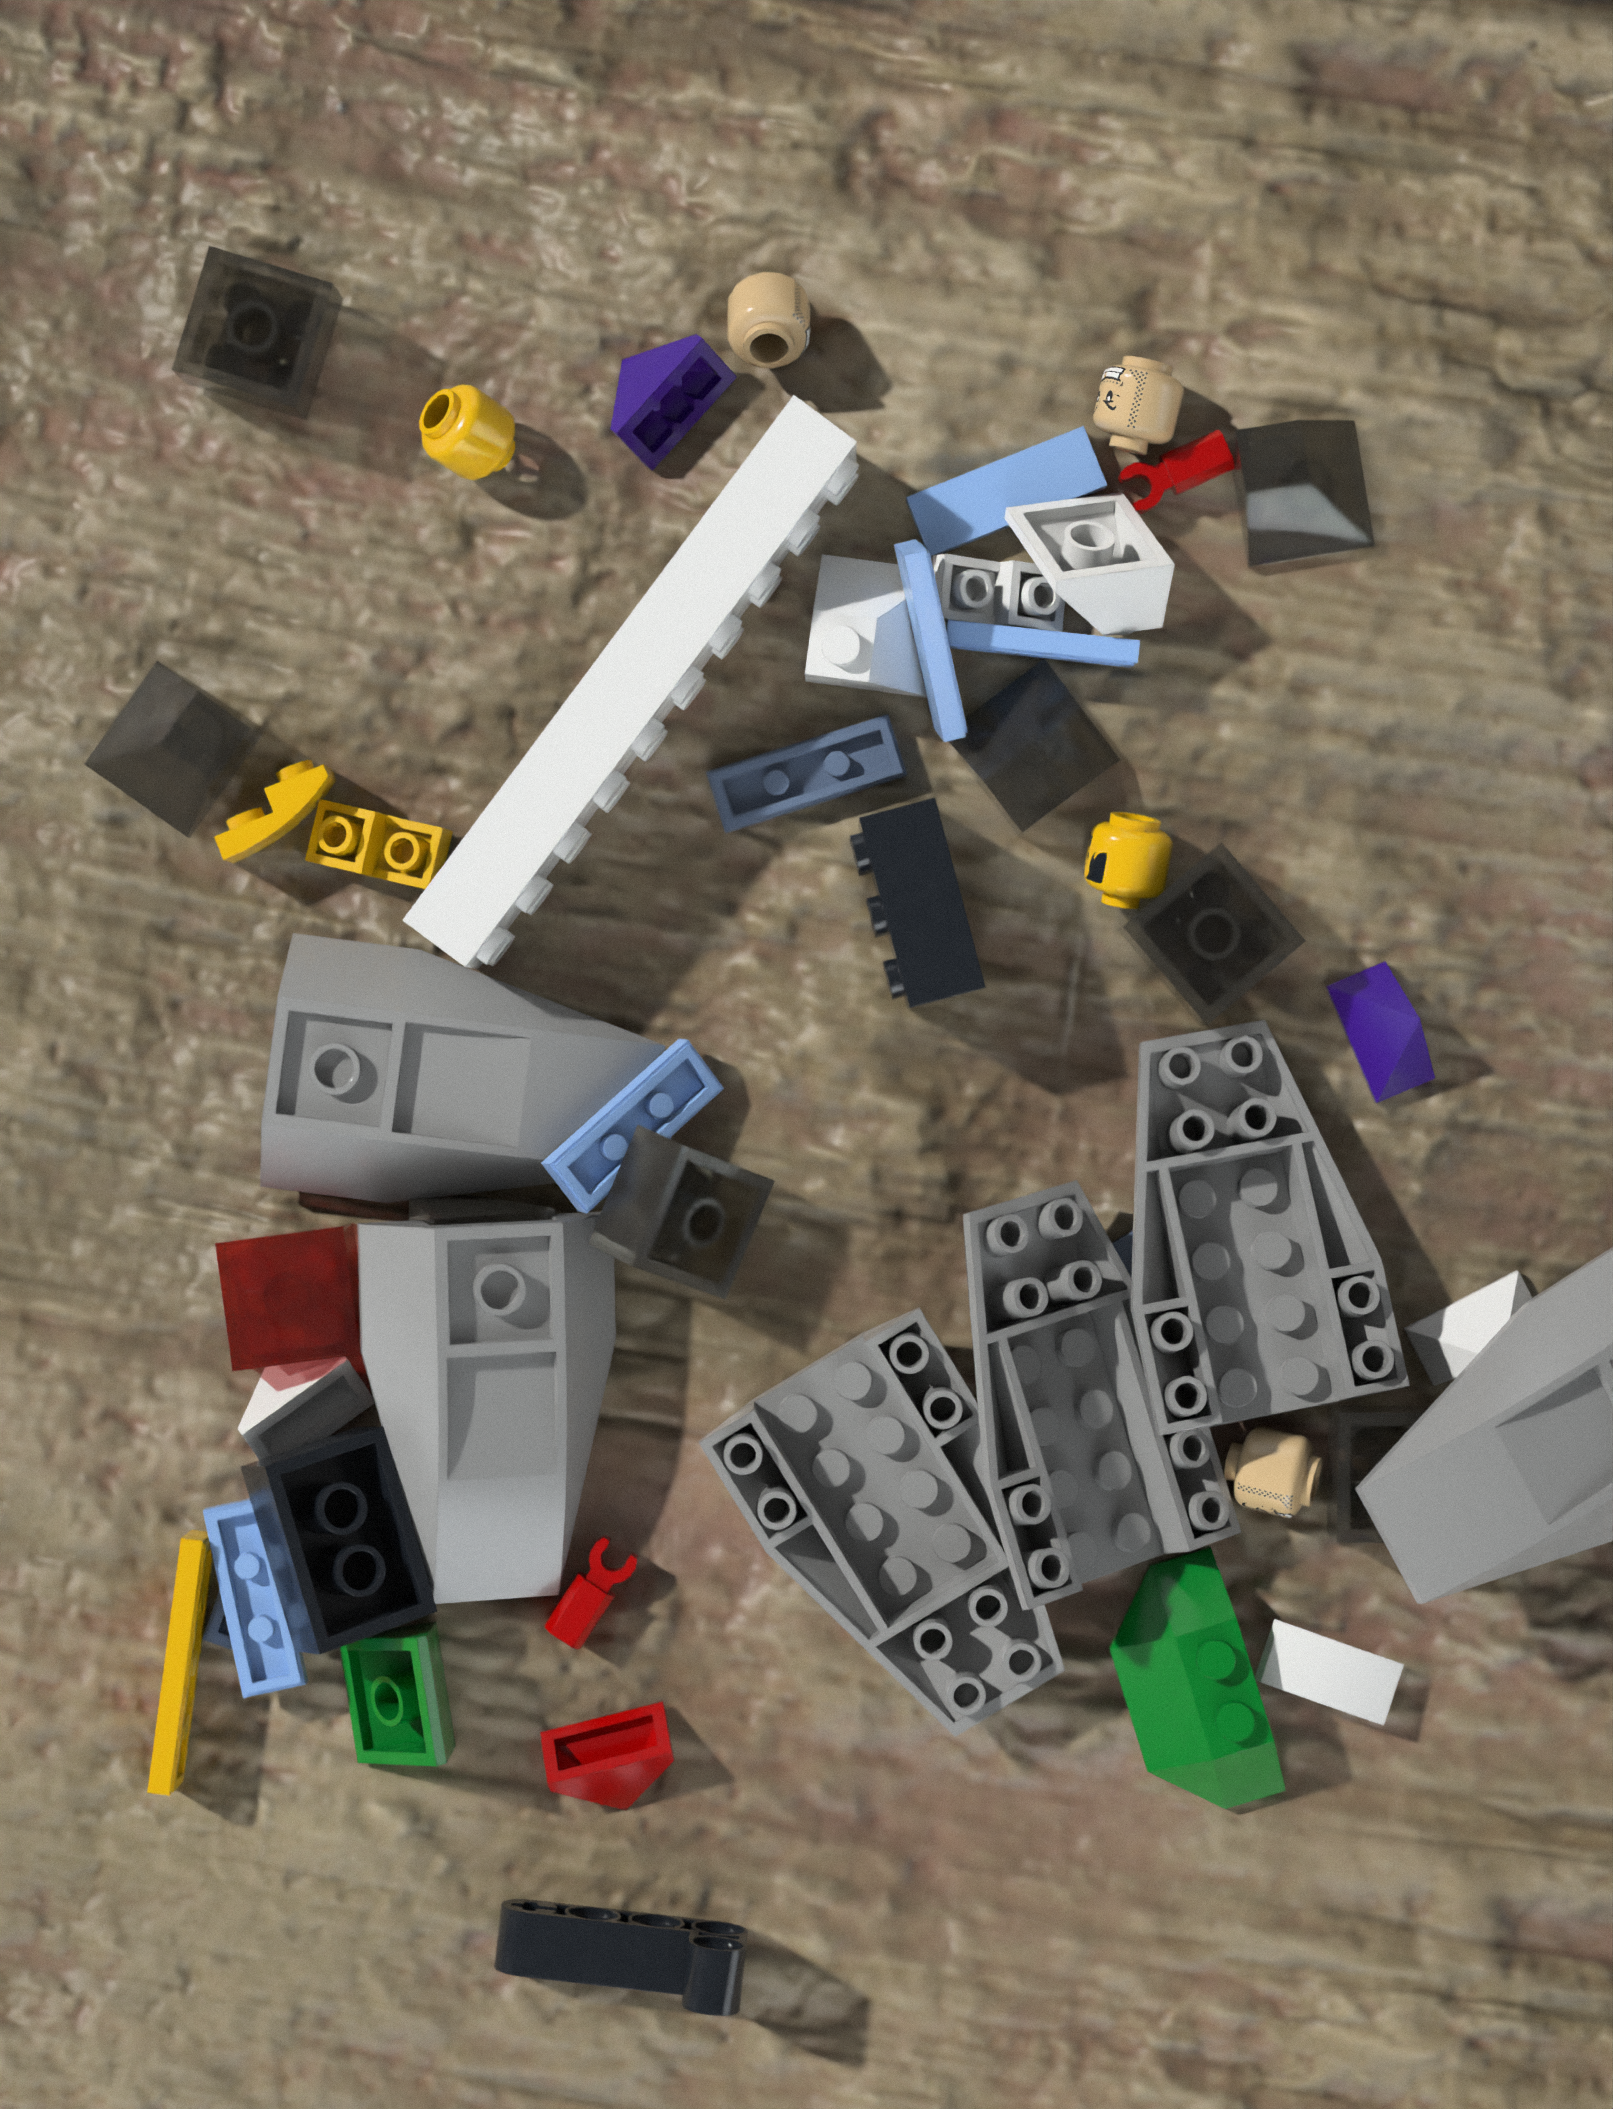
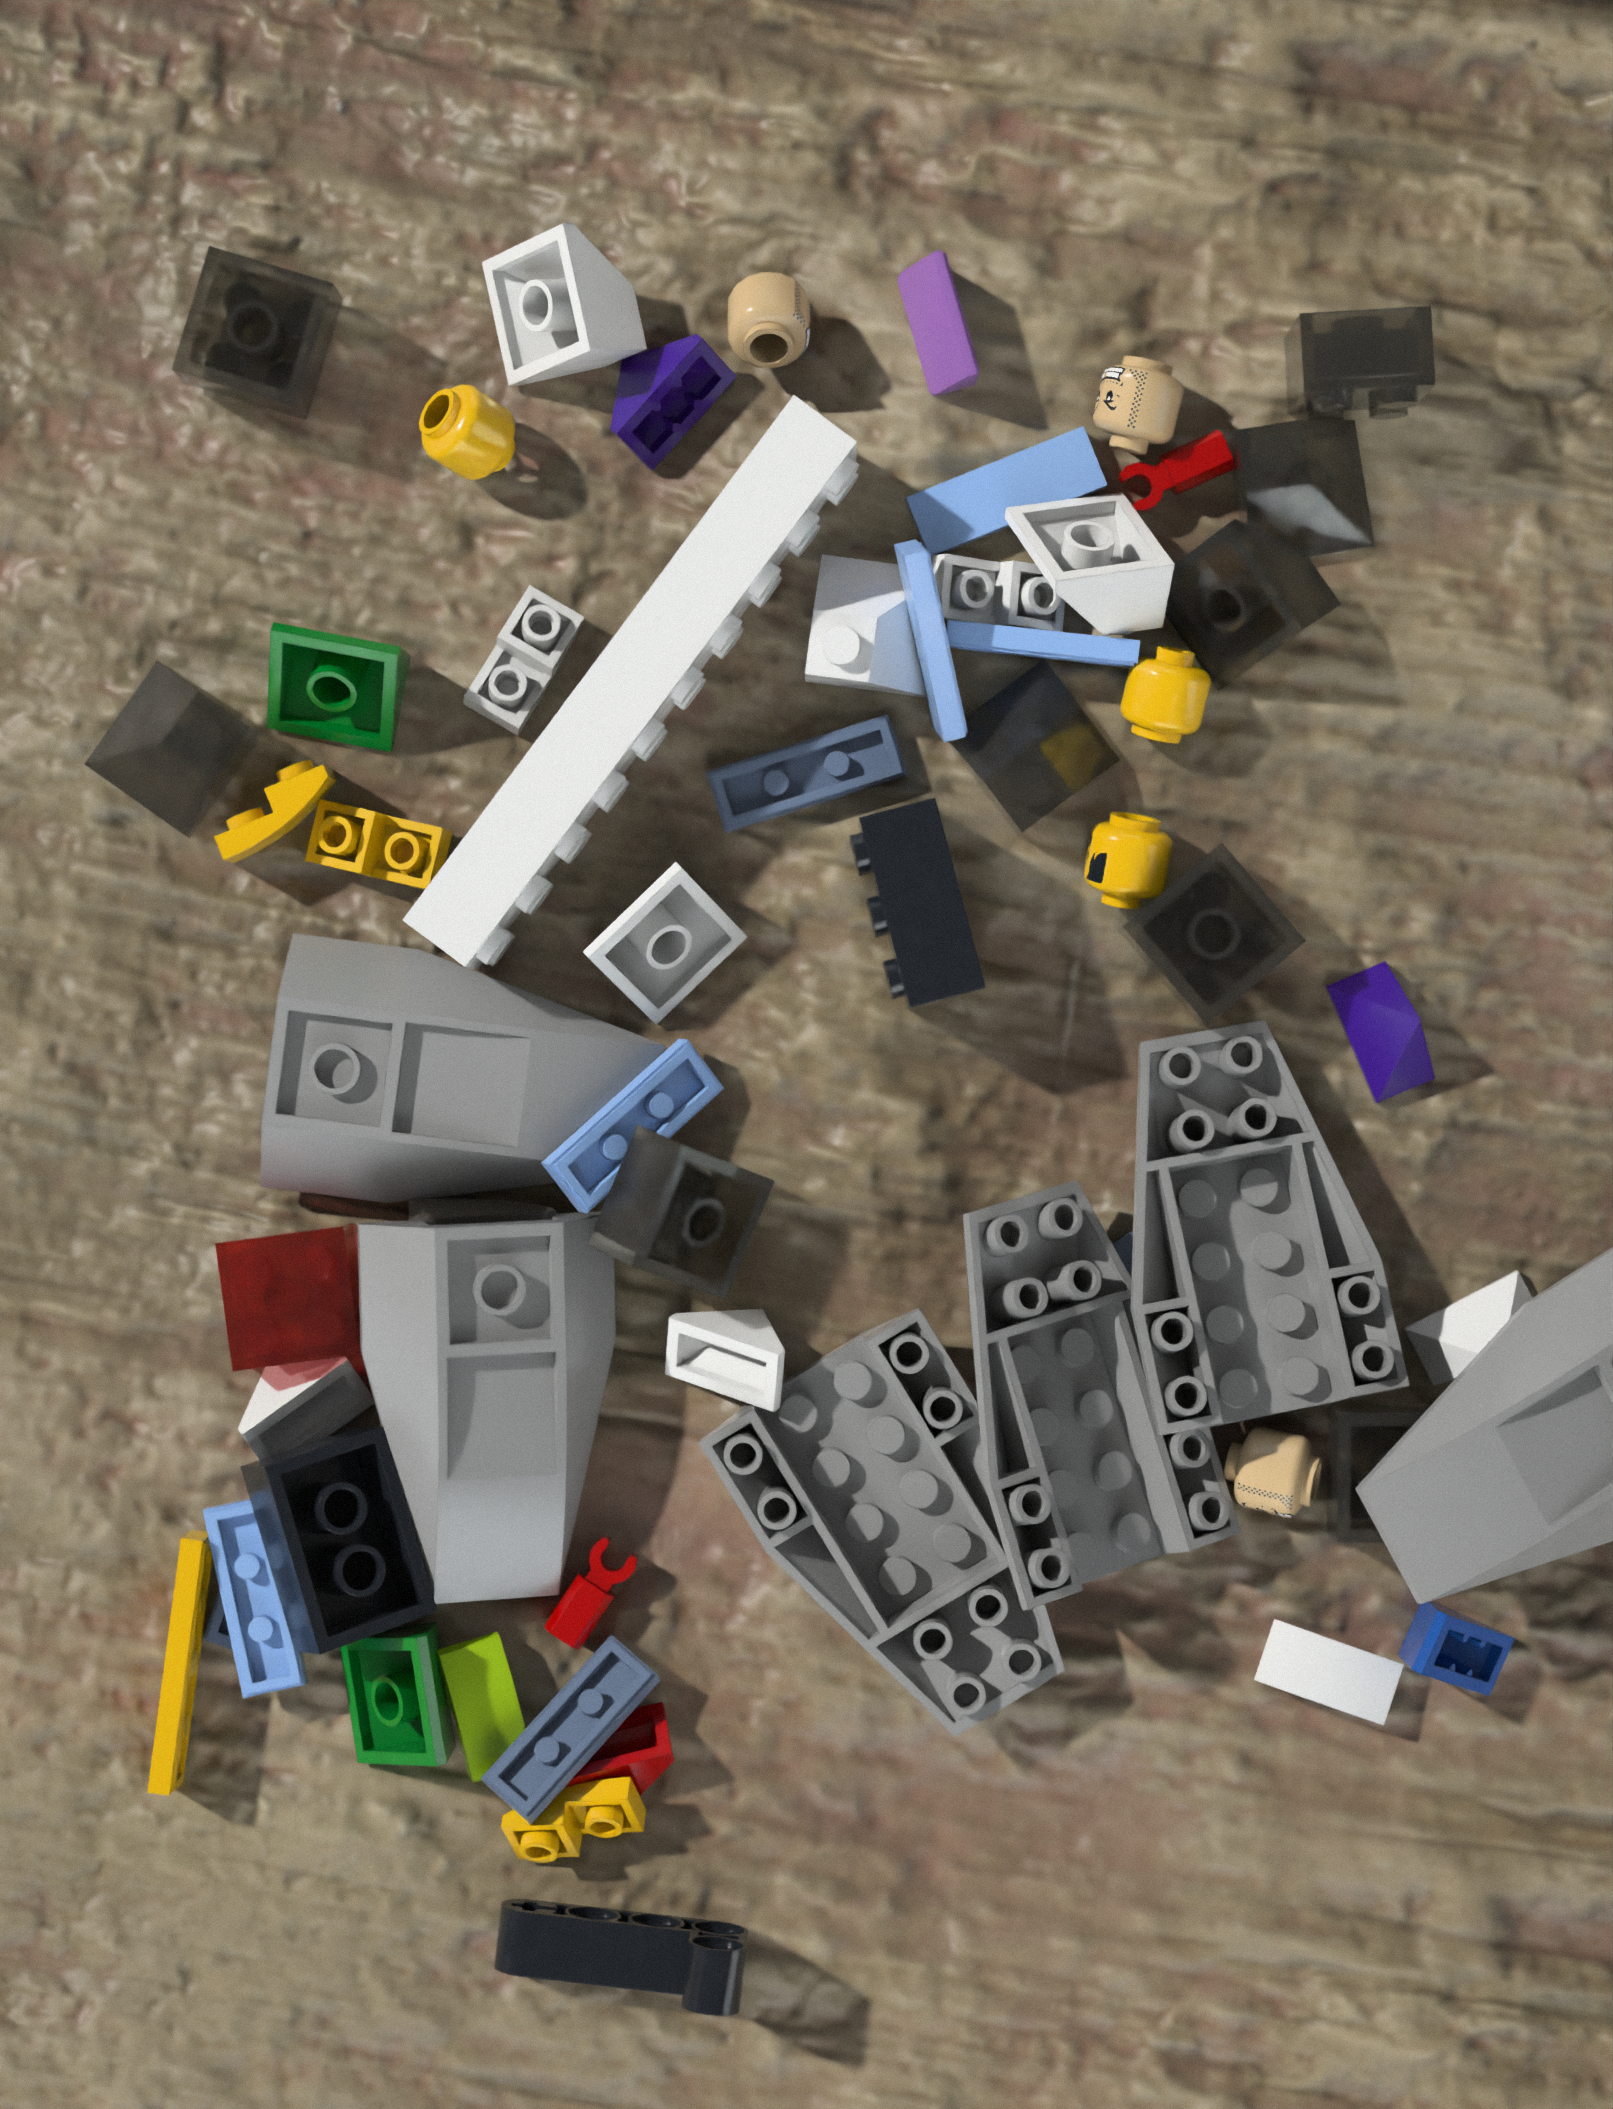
(335, 686): none -> green slope
(481, 1700): none -> lime slope
(523, 660): none -> white slope
(560, 307): none -> white slope
(570, 1729): none -> sand blue tile
(593, 1808): none -> yellow slope
(665, 943): none -> white slope
(728, 1354): none -> white slope
(938, 325): none -> medium lavender slope
(1165, 695): none -> yellow head
(1194, 1685): green wedge -> none
(1244, 599): none -> clear smoke slope
(1359, 362): none -> clear smoke brick
(1455, 1648): none -> blue slope

